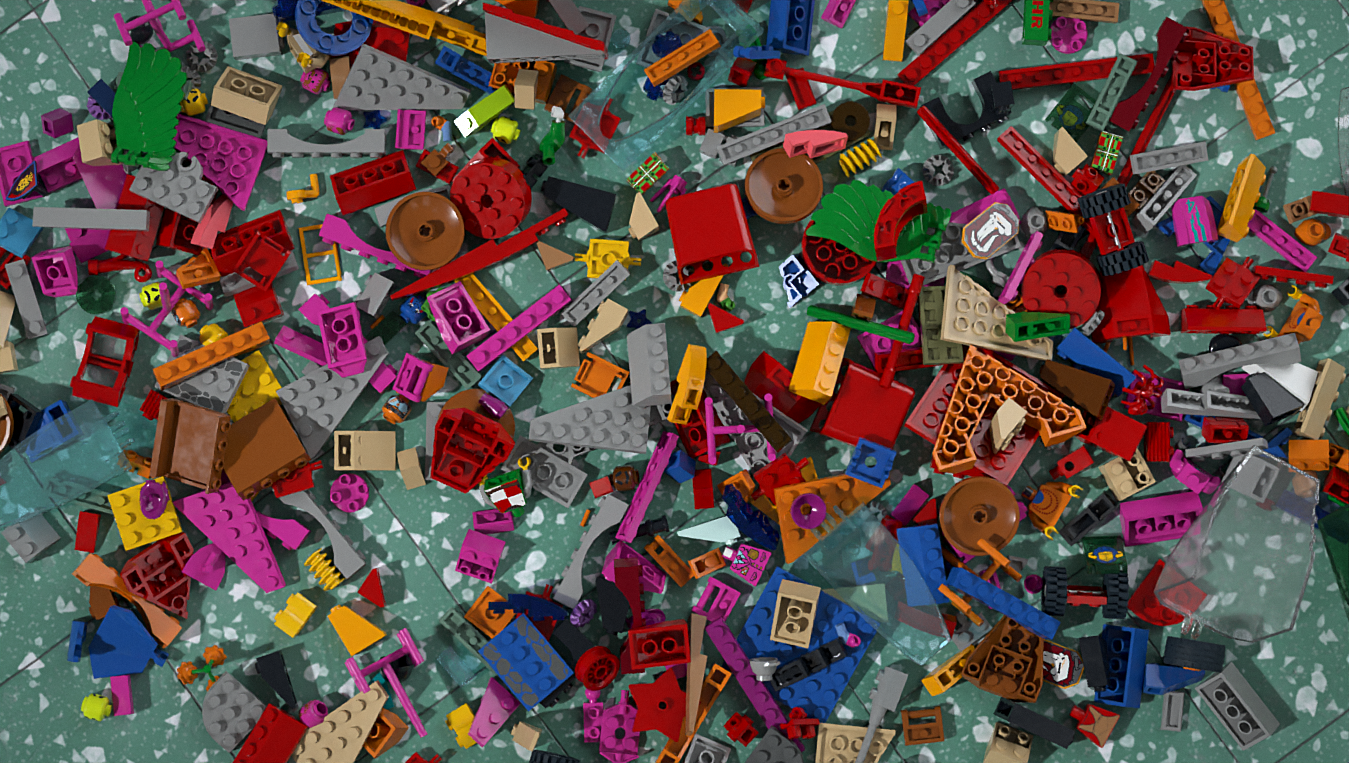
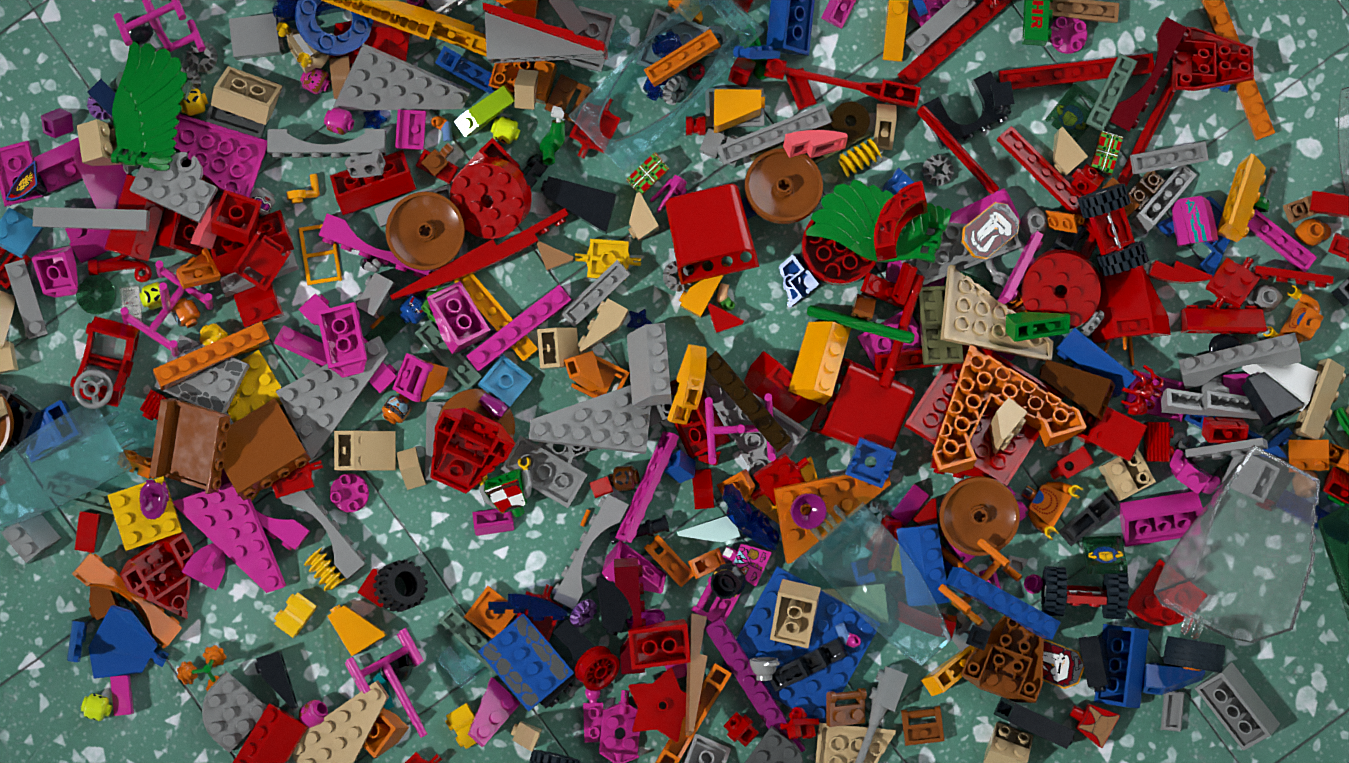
(86, 389): none -> light grey piece
(131, 299): none -> clear tile
(236, 217): none -> red slope
(266, 197): none -> light grey head
(366, 165): none -> light grey leg
(367, 265): none -> light grey arm
(414, 583): none -> black tyre
(480, 556): dark pink slope -> none
(585, 371): none -> orange slope
(727, 581): none -> black piece
(845, 713): none -> dark orange plate
(904, 283): none -> red tile
(978, 637): none -> black plate

